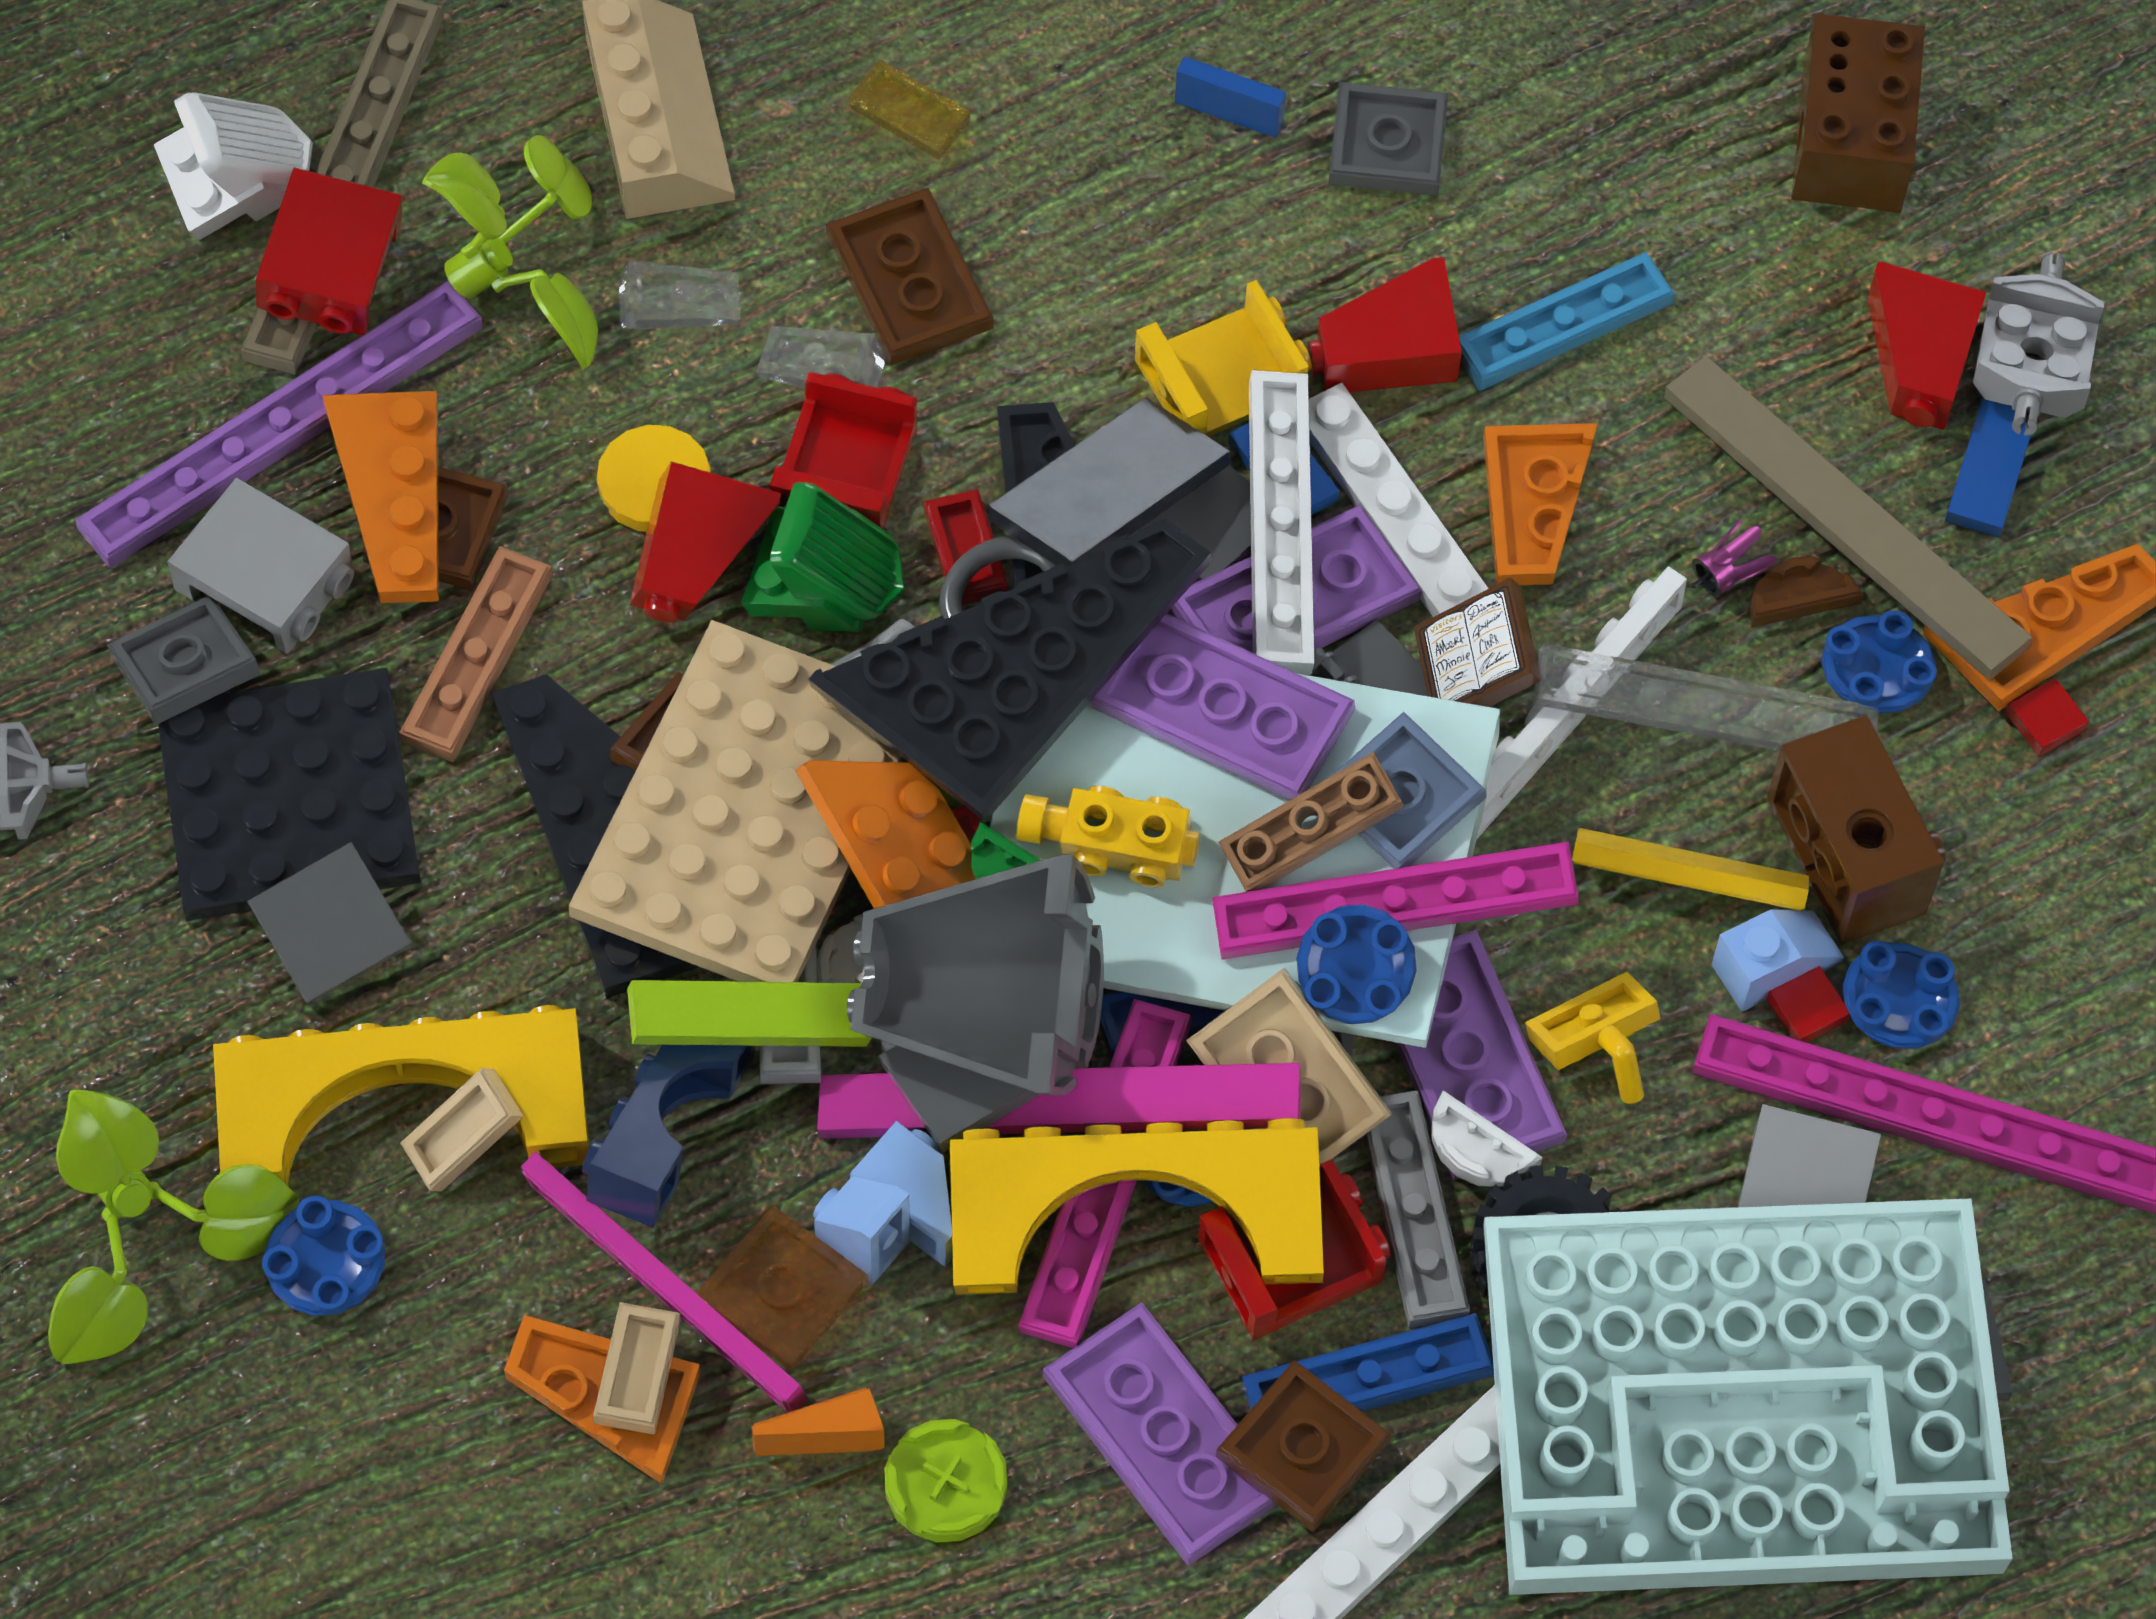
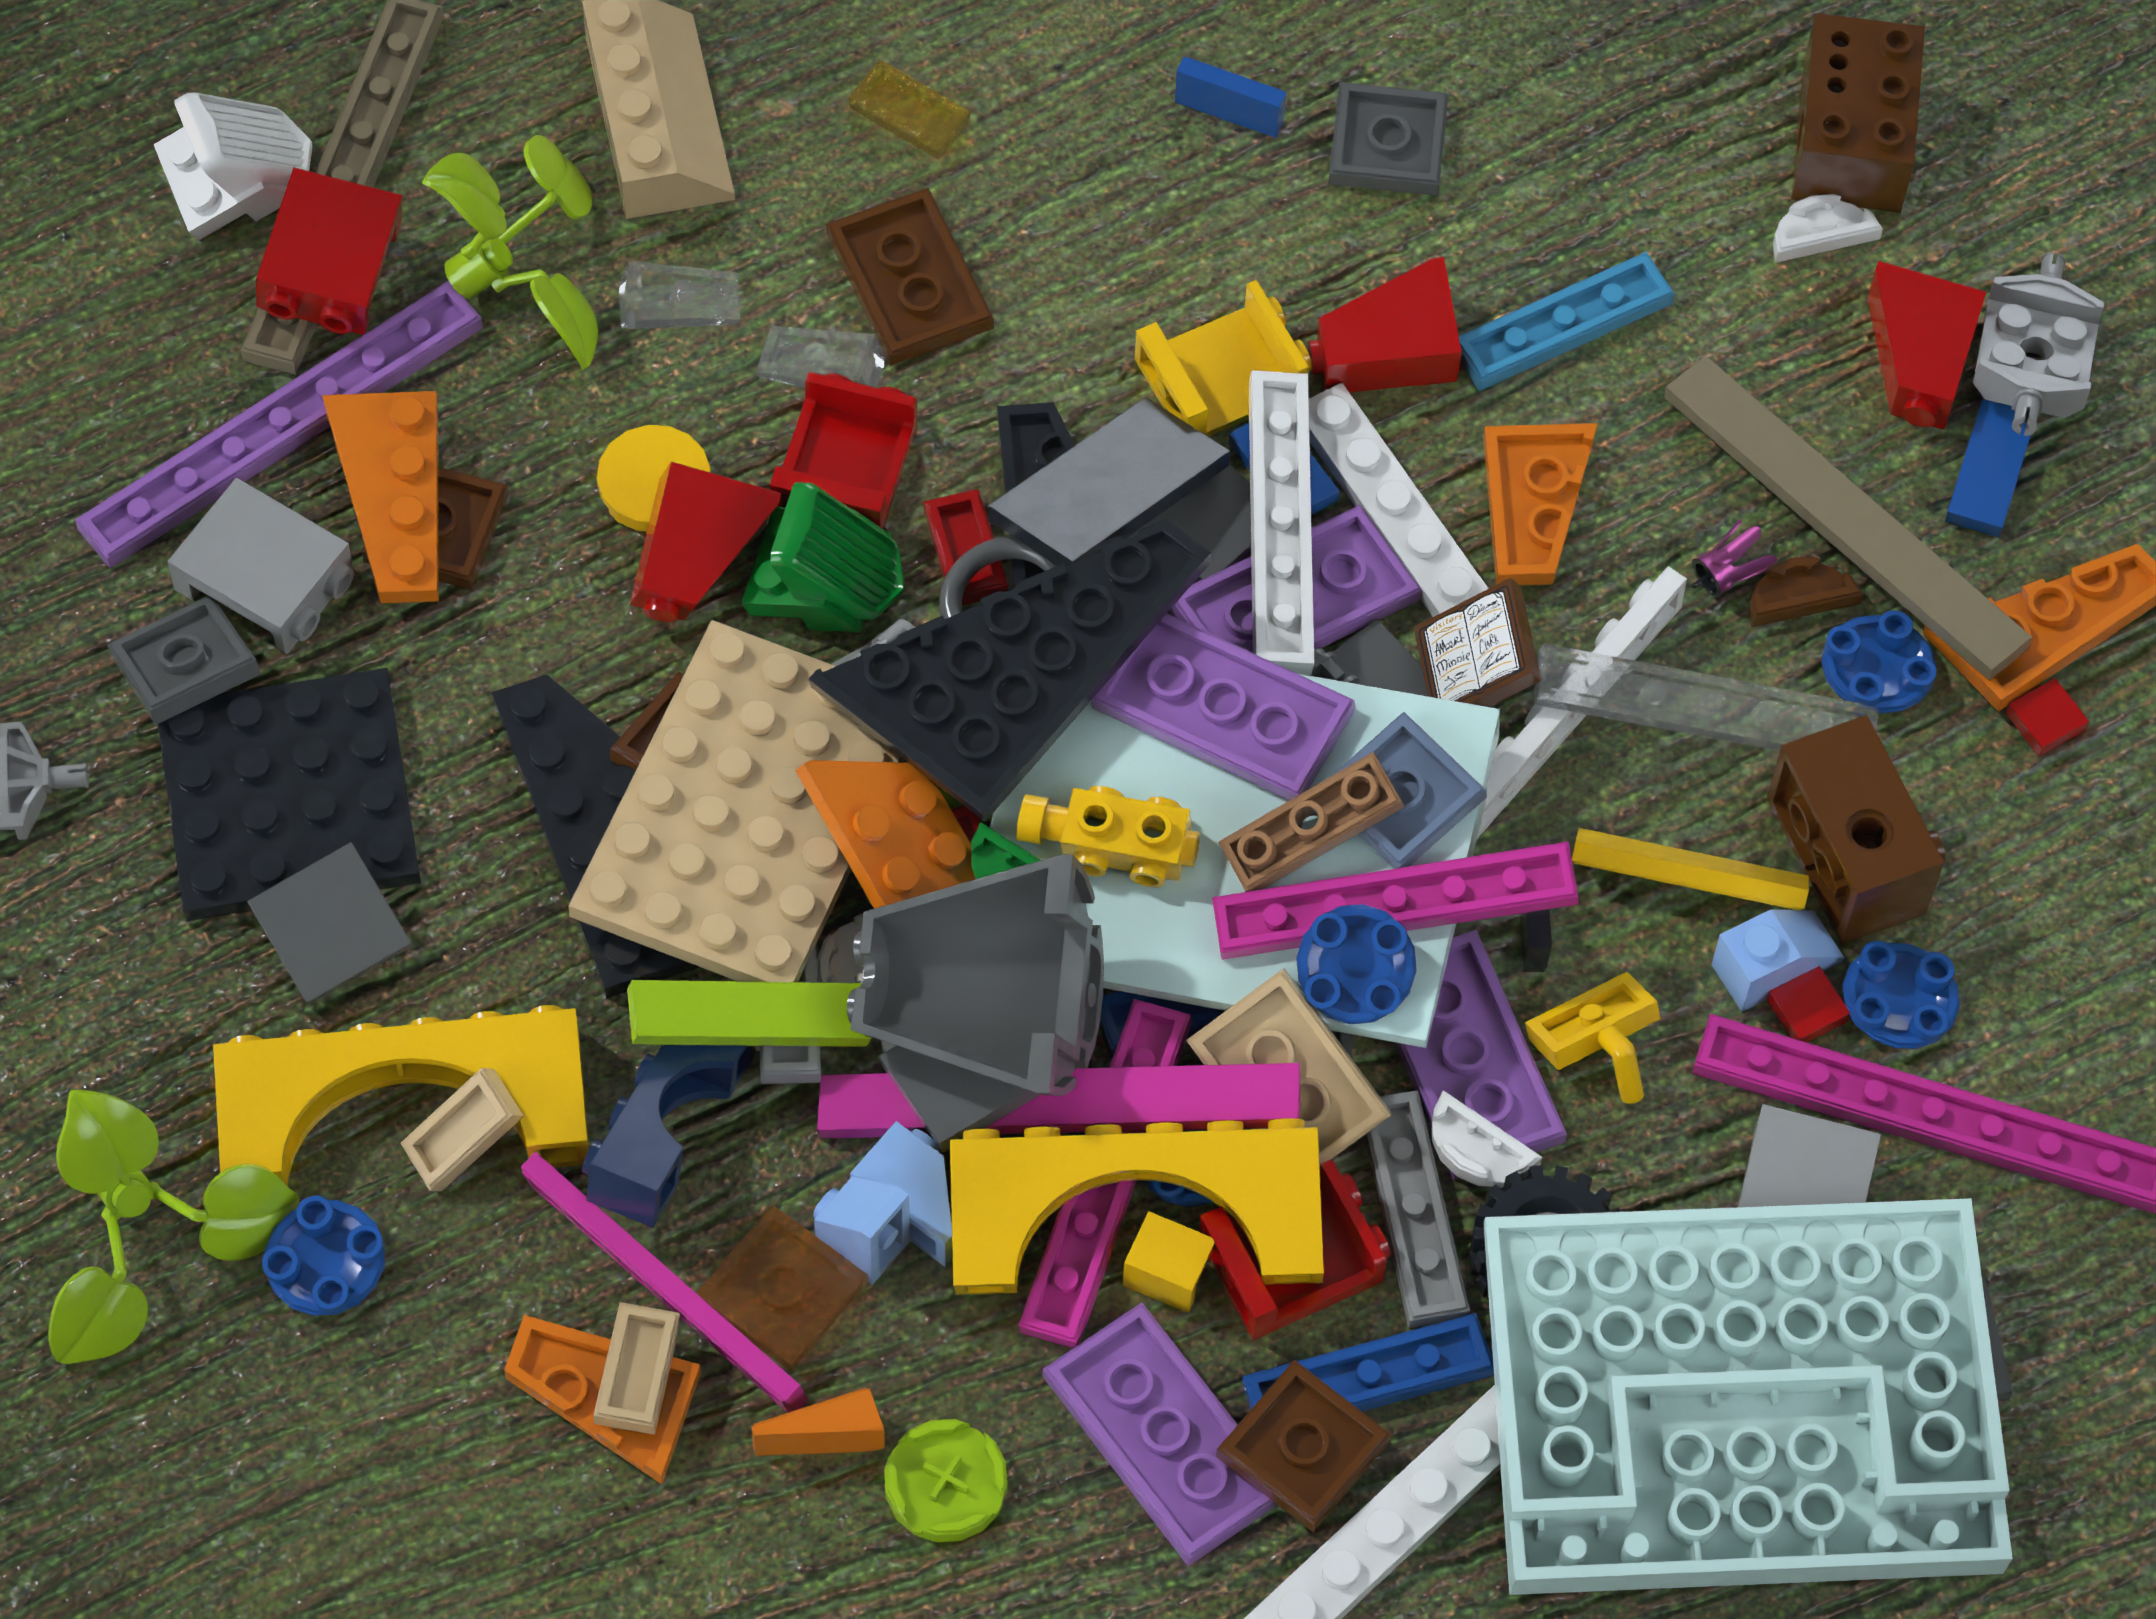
(476, 654): nougat tile -> none
(1167, 1261): none -> yellow panel
(1535, 940): none -> black tile
(1823, 225): none -> white tile

